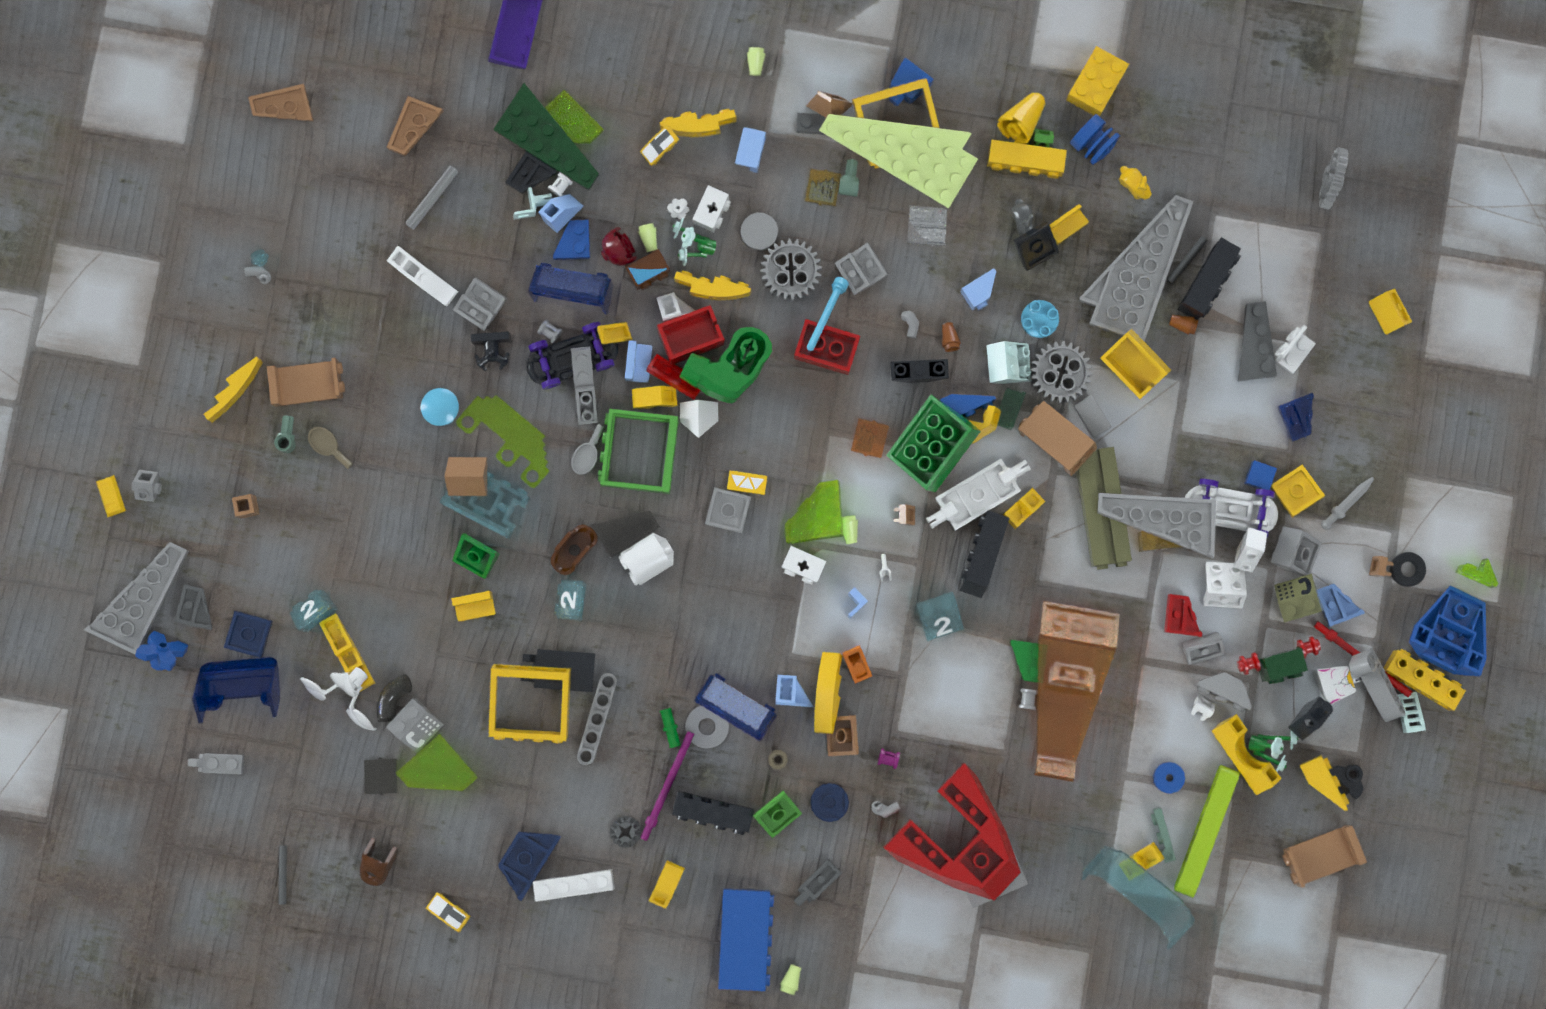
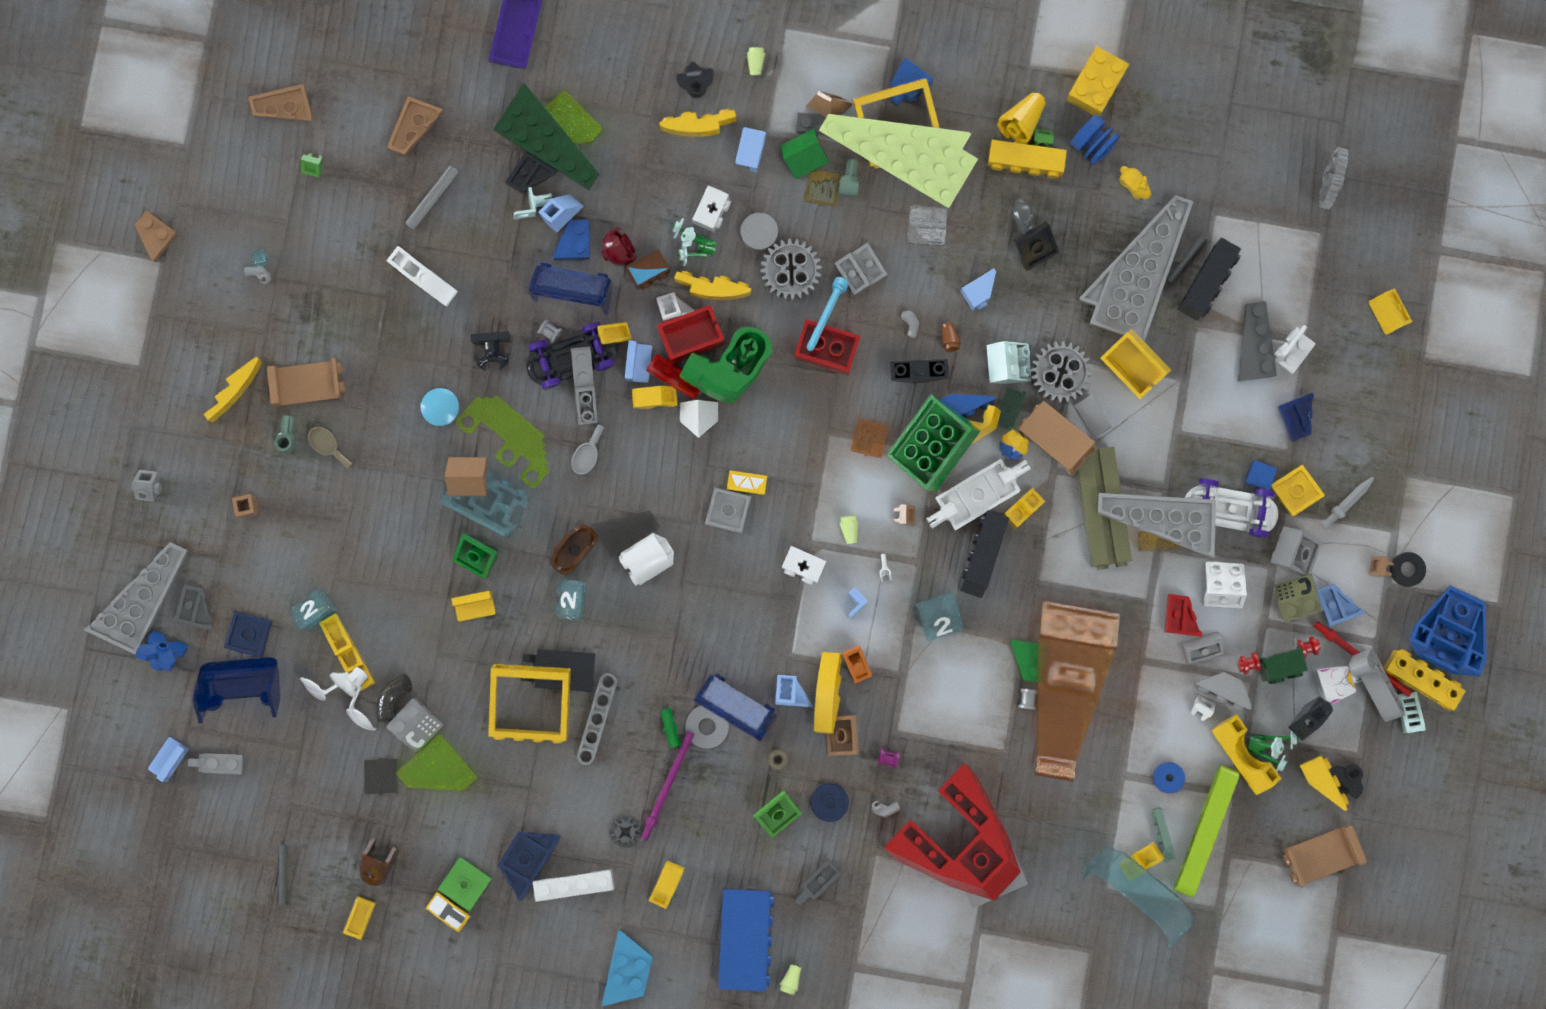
(110, 496): yellow tile -> none
(154, 235): none -> medium nougat wing
(168, 759): none -> light blue panel
(311, 165): none -> bright green tile
(359, 917): none -> yellow tile
(465, 884): none -> bright green plate
(480, 304): light grey slope -> none
(560, 185): white bush -> none
(605, 456): bright green window -> none
(627, 971): none -> dark azure wing
(648, 236): yellowish green cone -> none
(659, 145): slope -> none
(681, 213): white plant -> none
(695, 78): none -> black plate
(712, 811): black wedge -> none
(804, 154): none -> green slope
(817, 516): clear neon green plate -> none
(1013, 445): none -> yellow piece
(1040, 318): medium azure dish -> none
(1068, 224): yellow panel -> none
(1184, 323): dark orange cone -> none
(1250, 550): white brick -> none
(1484, 574): clear neon green slope -> none

